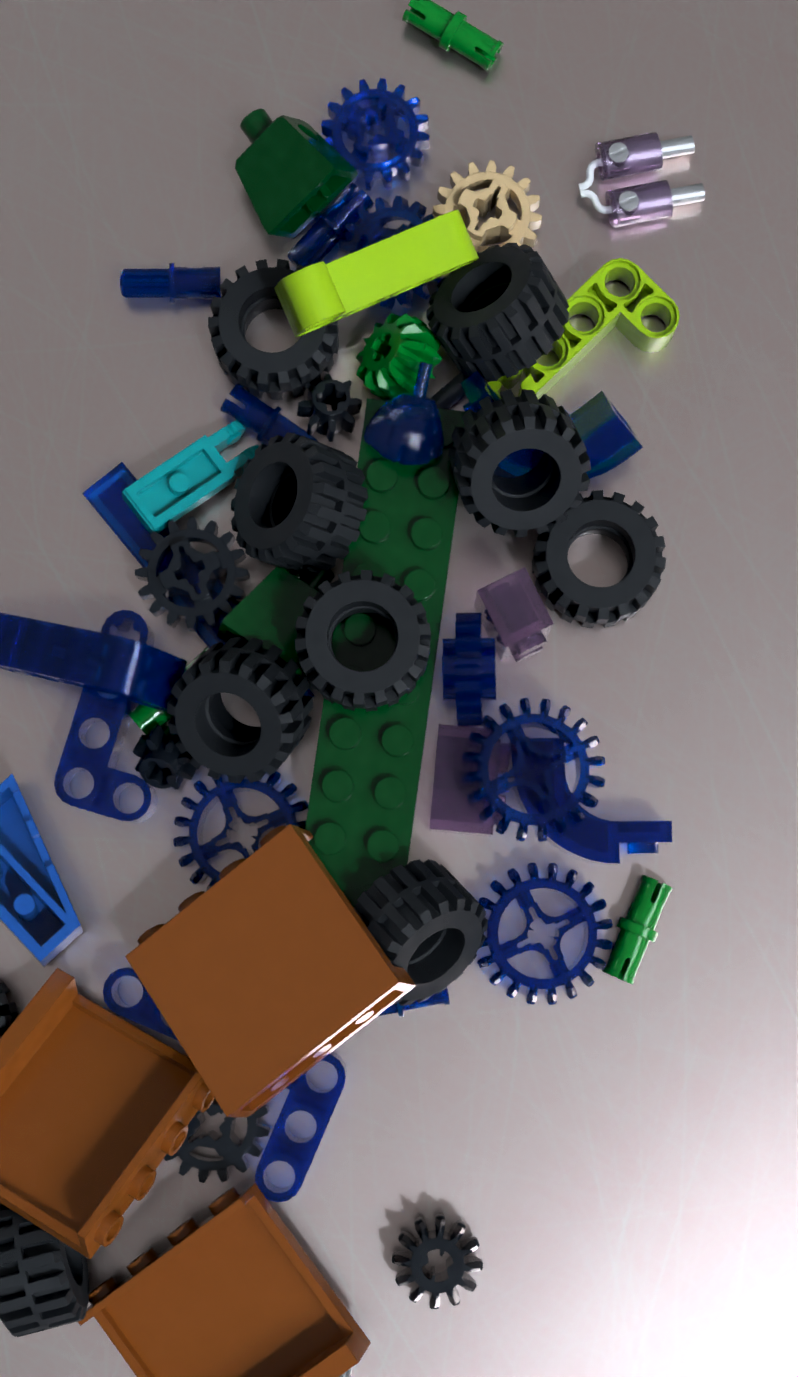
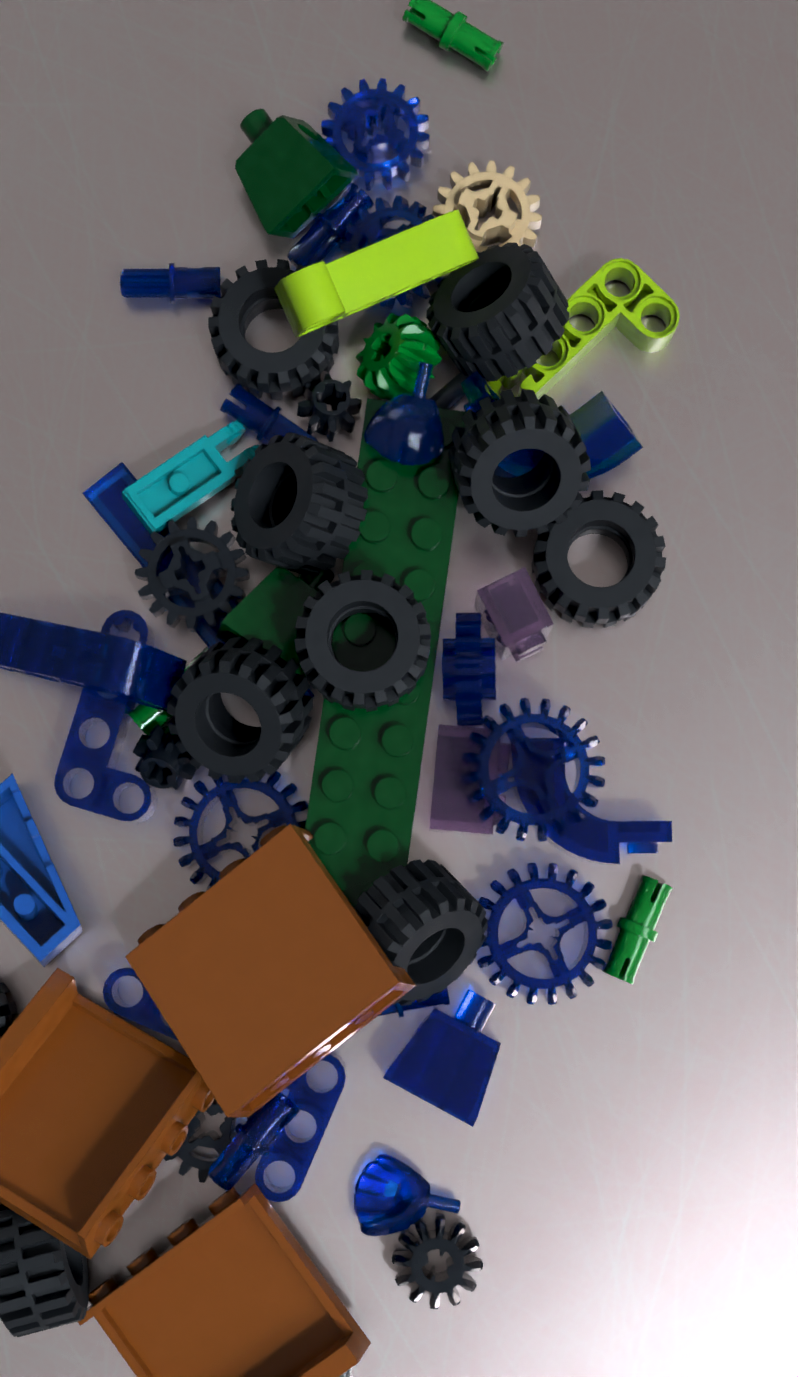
(252, 1141): none -> clear blue axle
(393, 1197): none -> clear blue piece
(449, 1059): none -> clear blue torso
(643, 201): clear purple piece -> none

